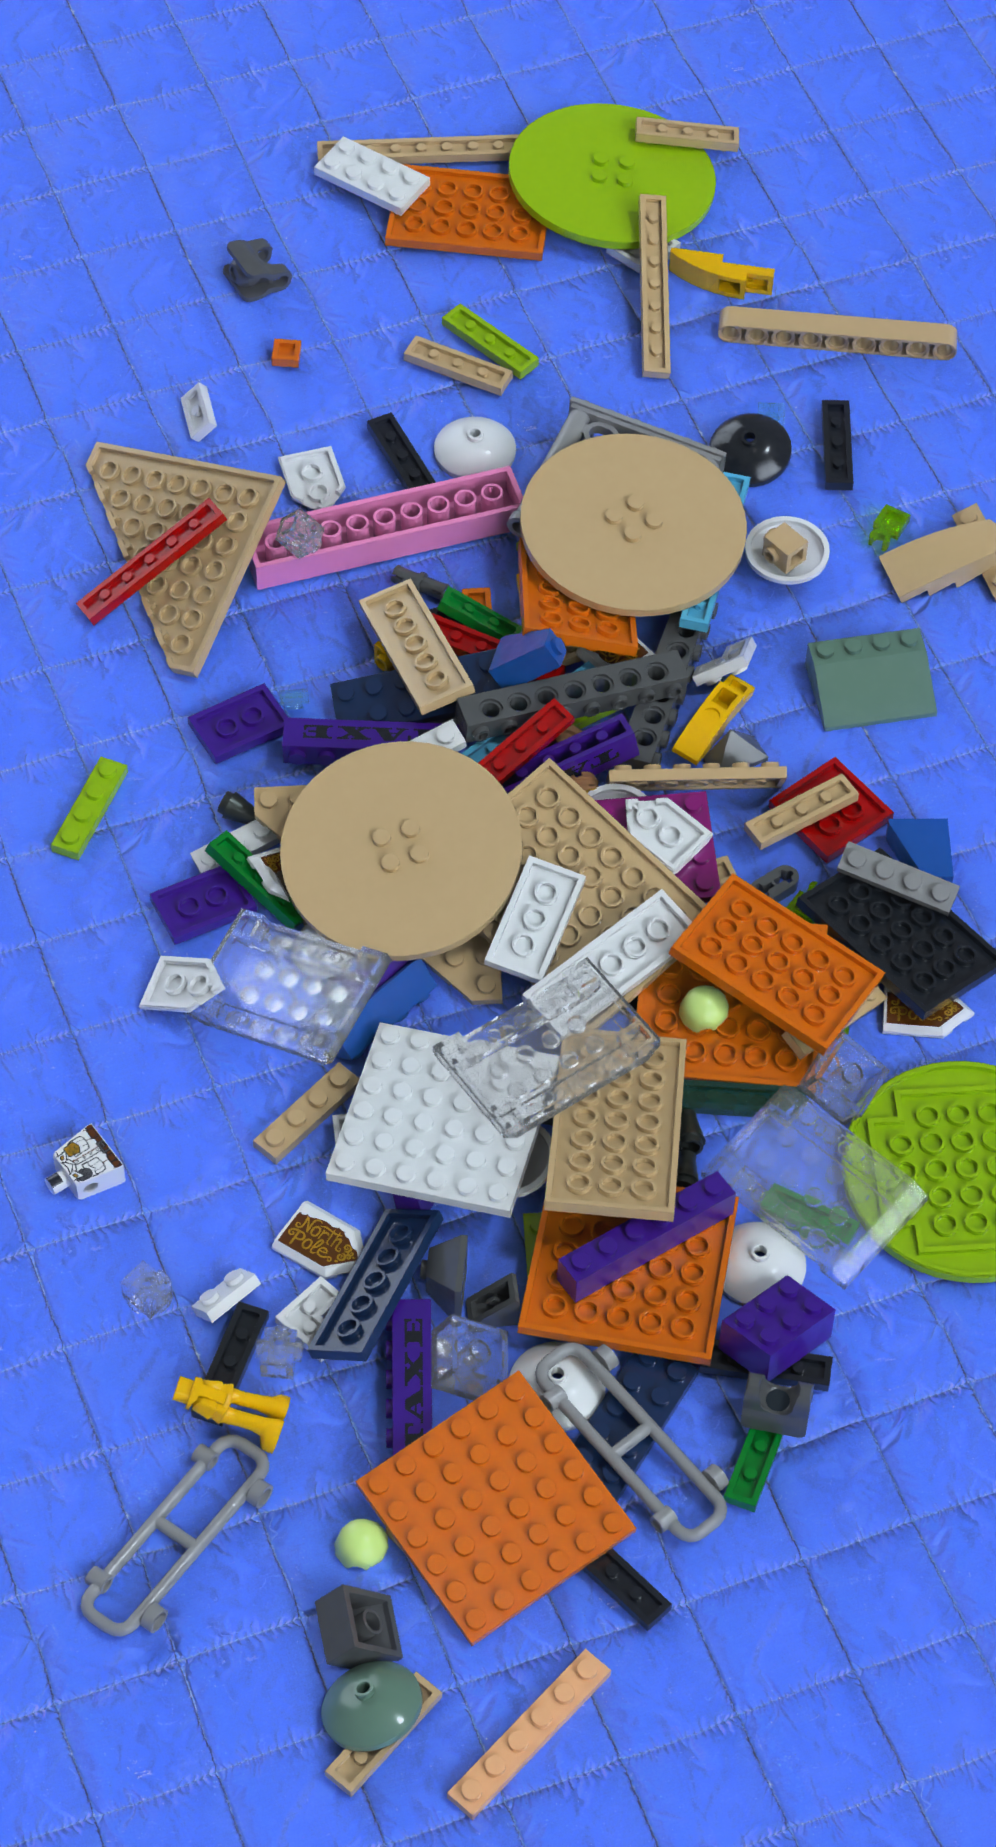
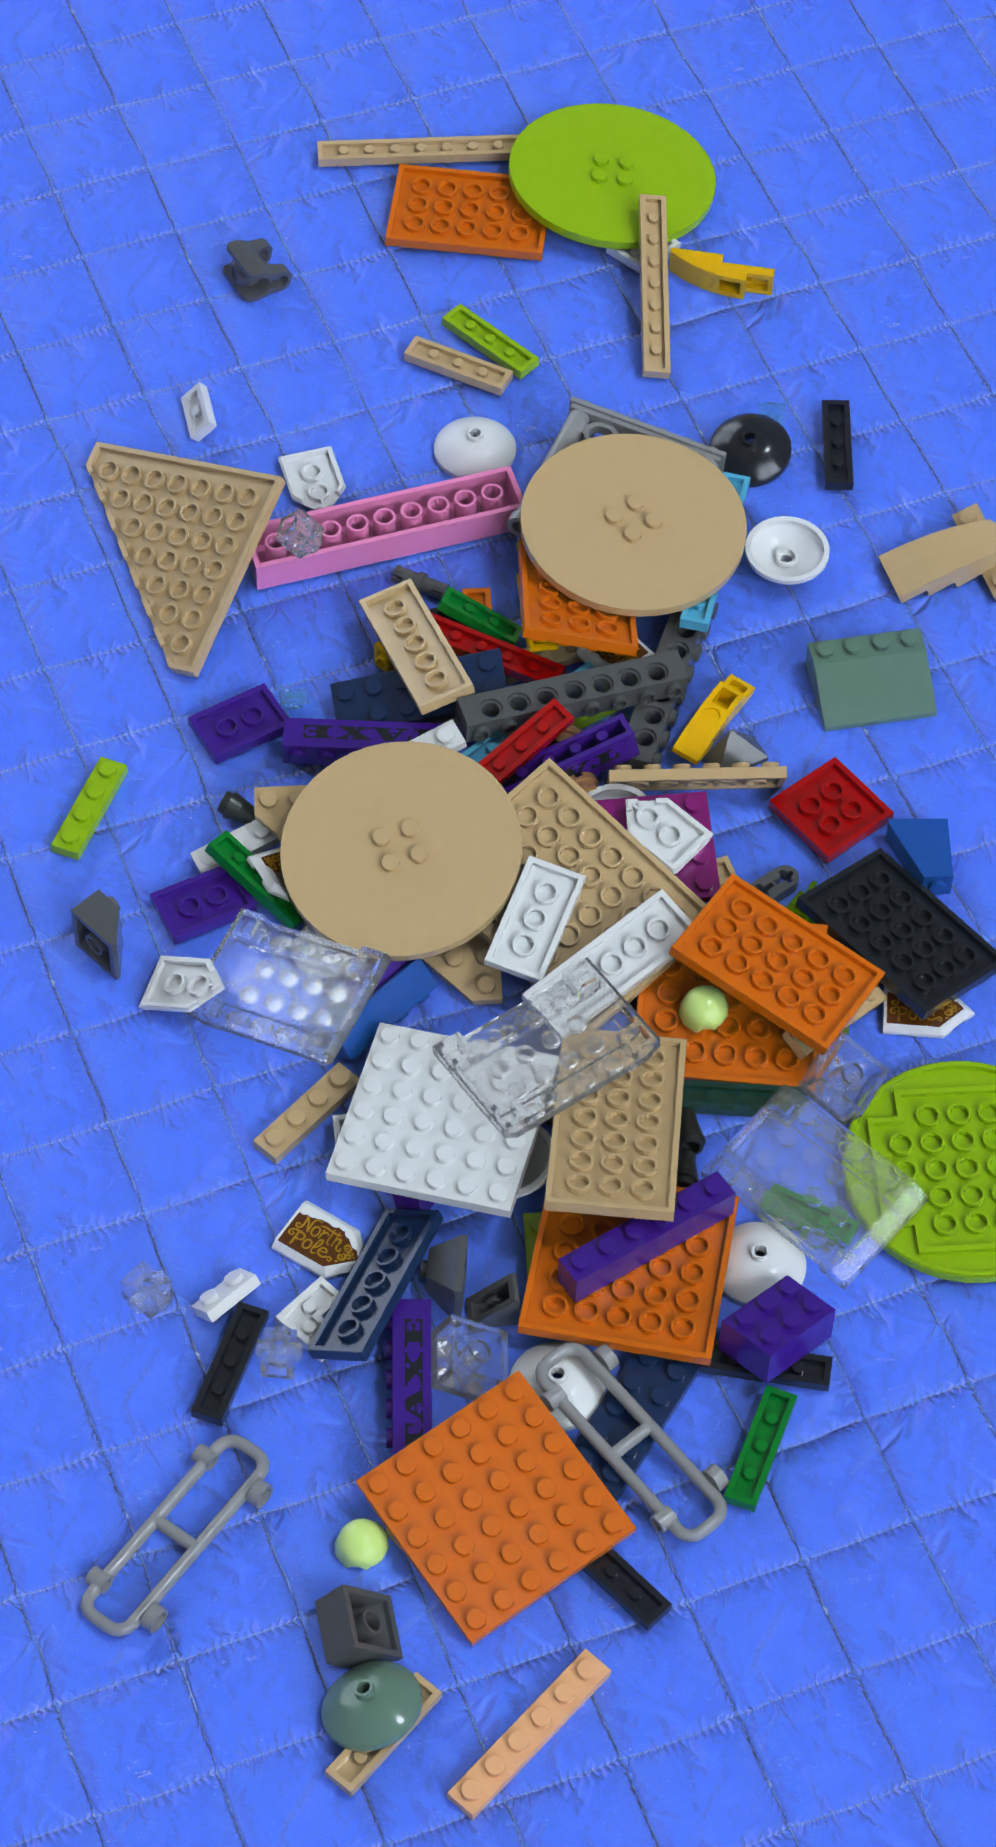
(85, 1165): torso -> none
(100, 931): none -> dark grey slope
(151, 561): red plate -> none
(213, 1402): yellow piece -> none
(286, 353): orange plate -> none
(372, 176): white plate -> none
(399, 451): black plate -> none
(526, 657): blue slope -> none
(687, 134): tan plate -> none
(734, 661): white plate -> none
(776, 1406): dark grey piece -> none
(784, 547): tan brick -> none
(801, 811): tan plate -> none
(837, 333): tan beam -> none
(887, 525): clear neon green plate -> none
(898, 878): light grey plate -> none

